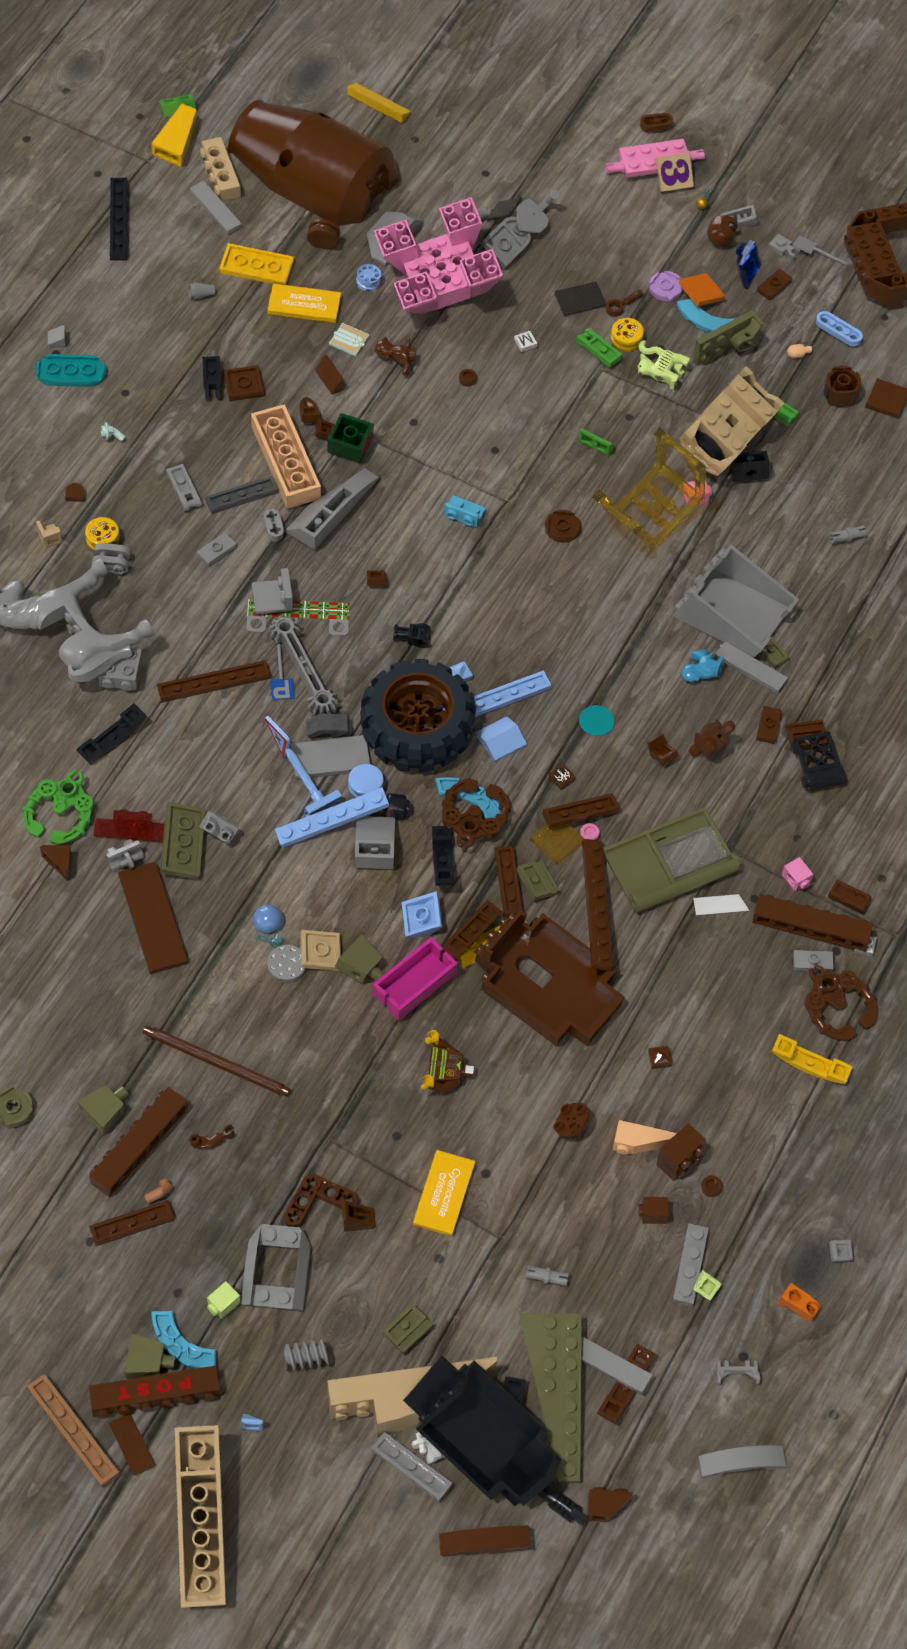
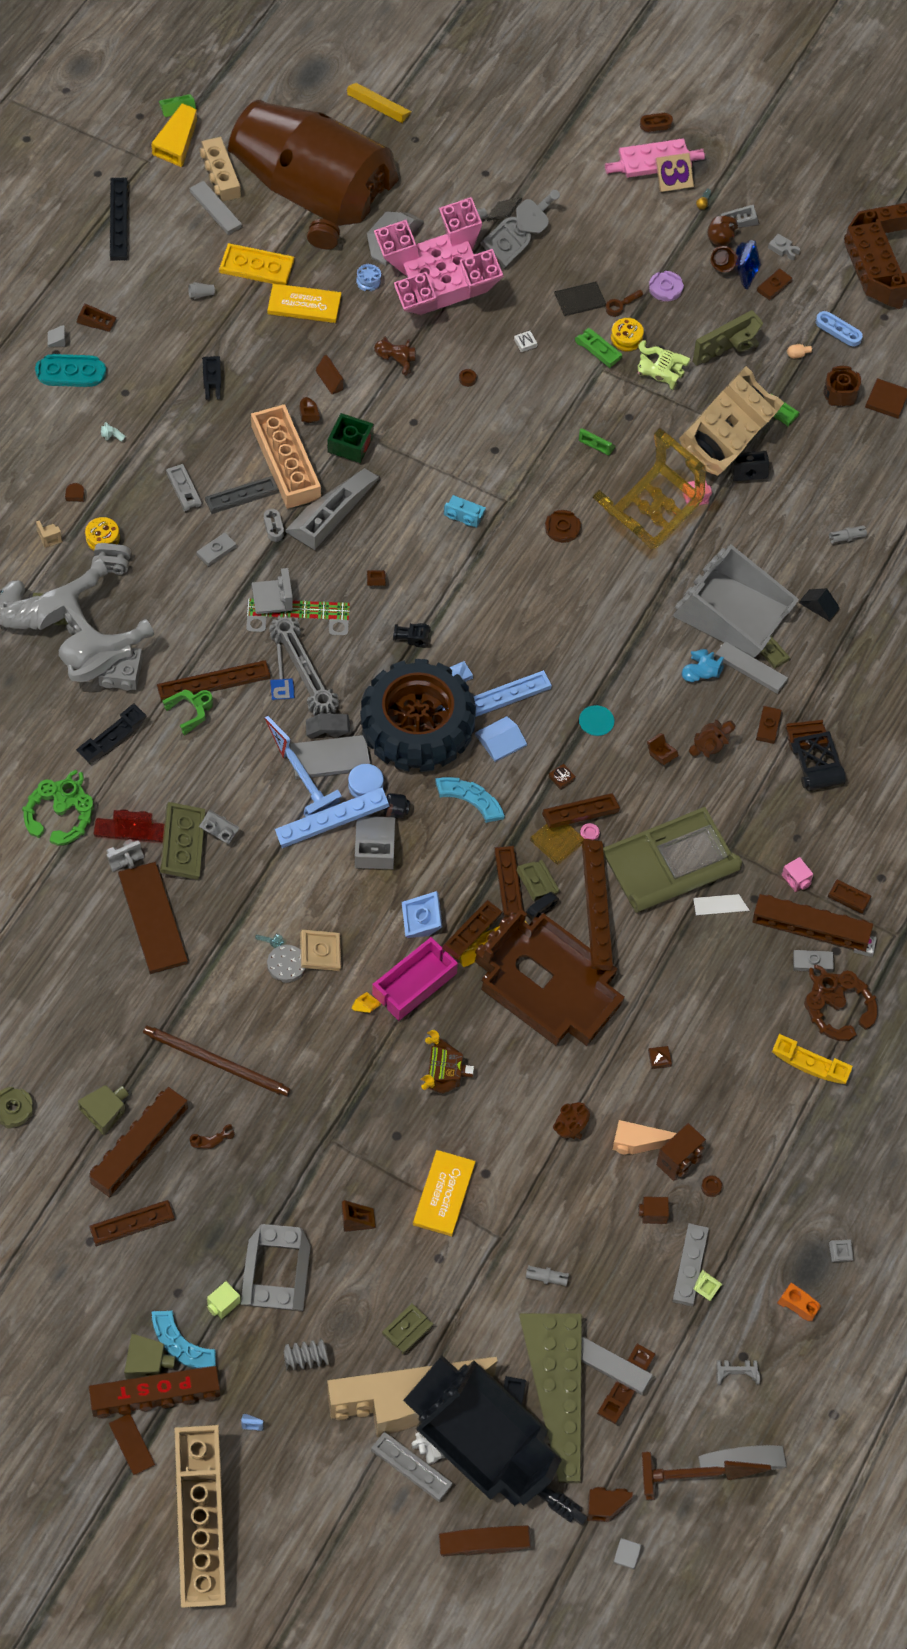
(59, 858): reddish brown slope -> none
(73, 1430): medium nougat plate -> none
(86, 320): none -> reddish brown slope
(165, 1187): nougat arm -> none
(198, 701): none -> bright green piece
(243, 383): reddish brown tile -> none
(268, 919): medium blue hair -> none
(315, 1192): reddish brown beam -> none
(323, 429): reddish brown tile -> none
(349, 339): piece -> none
(360, 961): olive torso -> none
(365, 1003): none -> yellow slope
(442, 856): black slope -> none
(472, 817): reddish brown piece -> none
(543, 905): none -> black beam
(627, 1553): none -> light grey slope
(699, 317): medium azure tile -> none
(701, 289): orange tile -> none
(723, 259): none -> reddish brown hair
(732, 1470): none -> reddish brown piece
(808, 246): light grey piece -> none
(820, 602): none -> black slope

